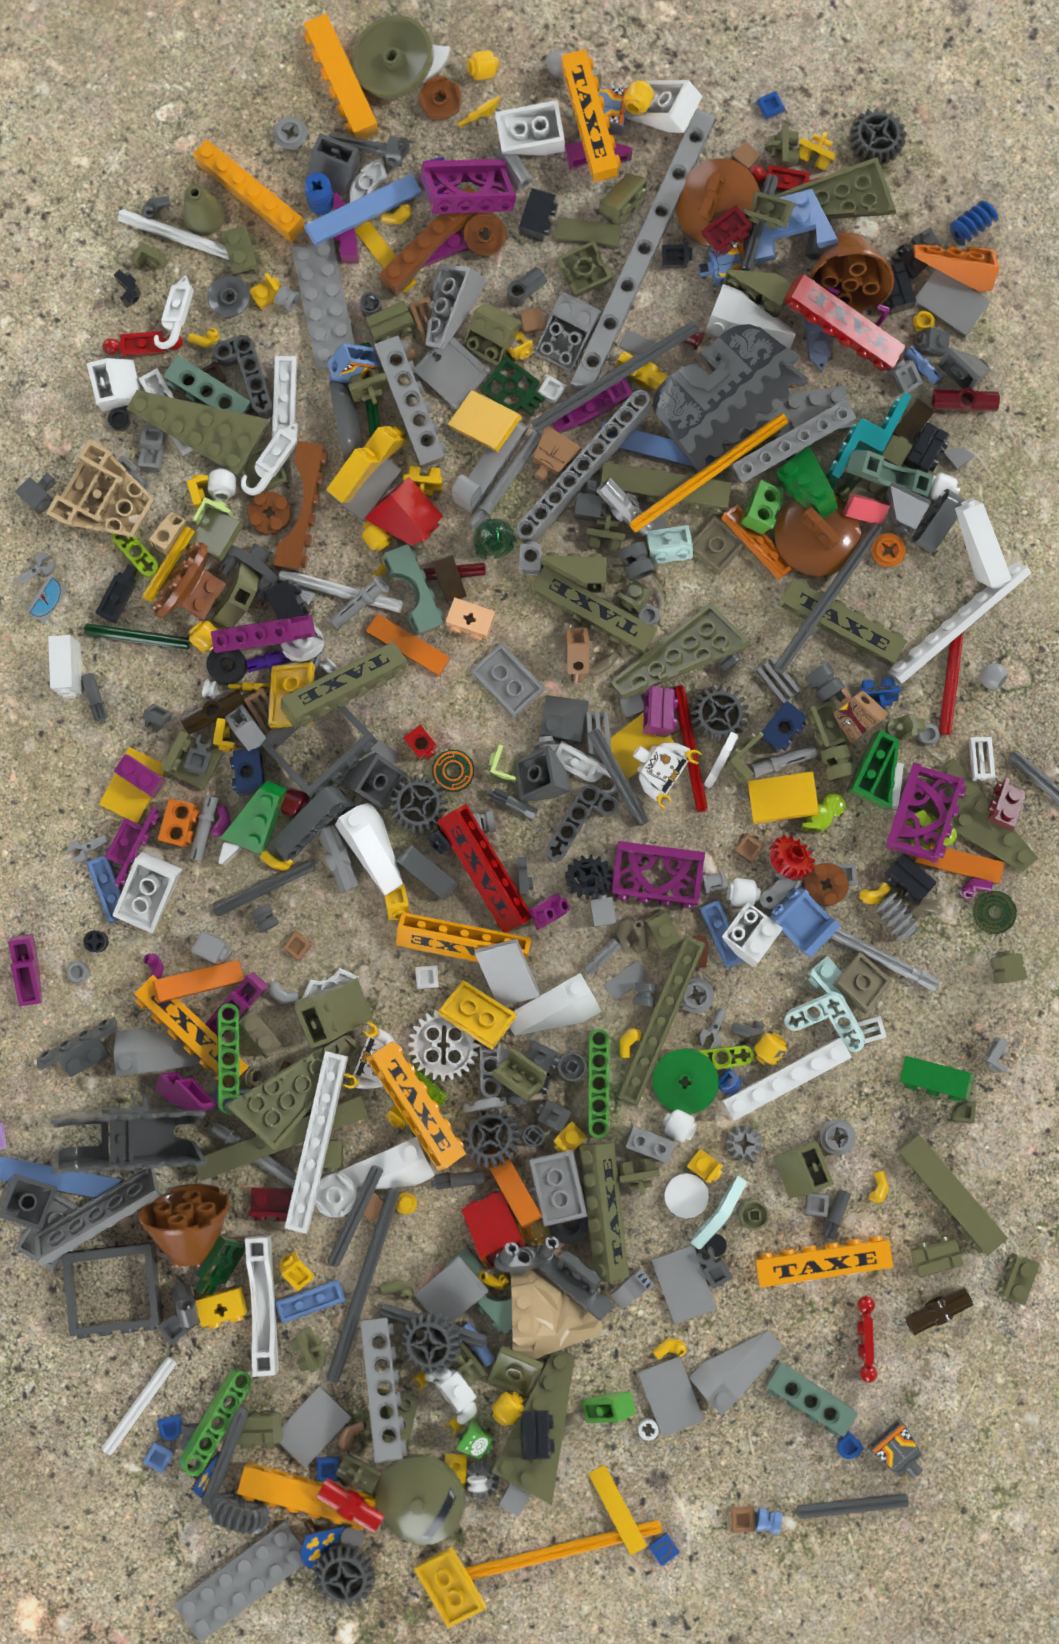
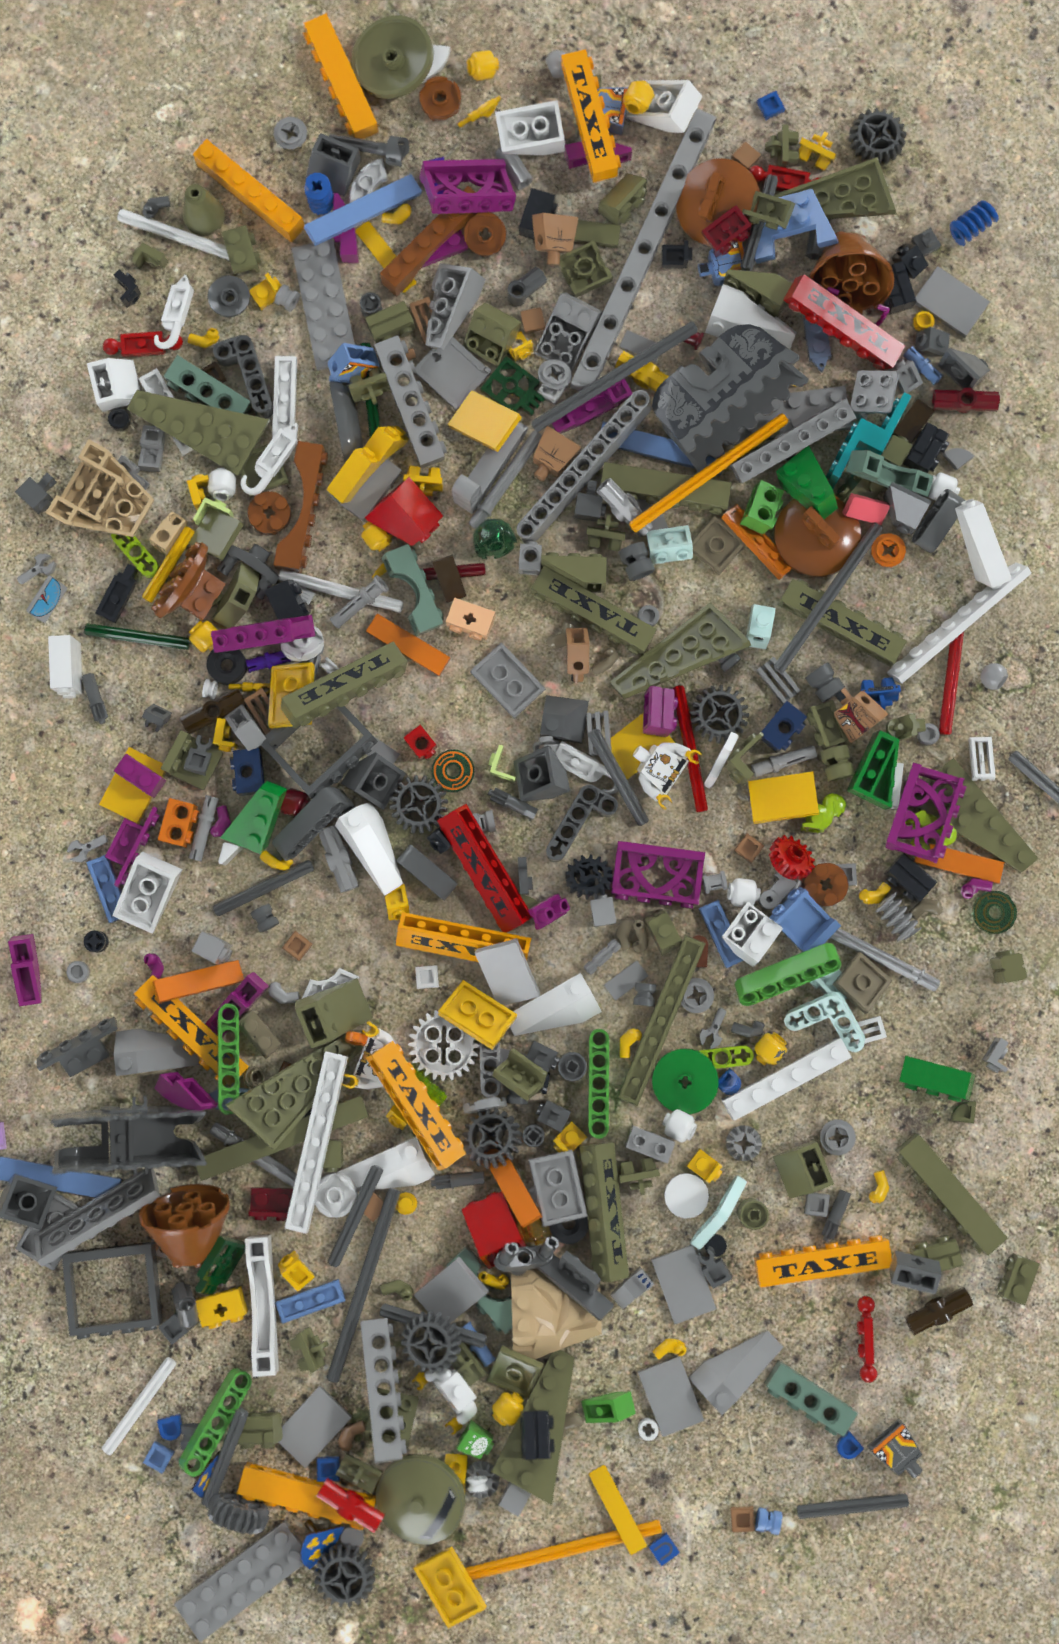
(356, 1038): none -> orange tile
(554, 235): none -> medium nougat torso
(558, 368): none -> light grey gear
(632, 705): light grey tile -> none
(635, 596): olive bracket -> none
(760, 625): none -> light aqua torso
(787, 974): none -> bright green beam
(874, 392): none -> light grey bracket
(915, 1272): none -> dark grey brick
(972, 266): orange wedge -> none
(1007, 805): bracket -> none

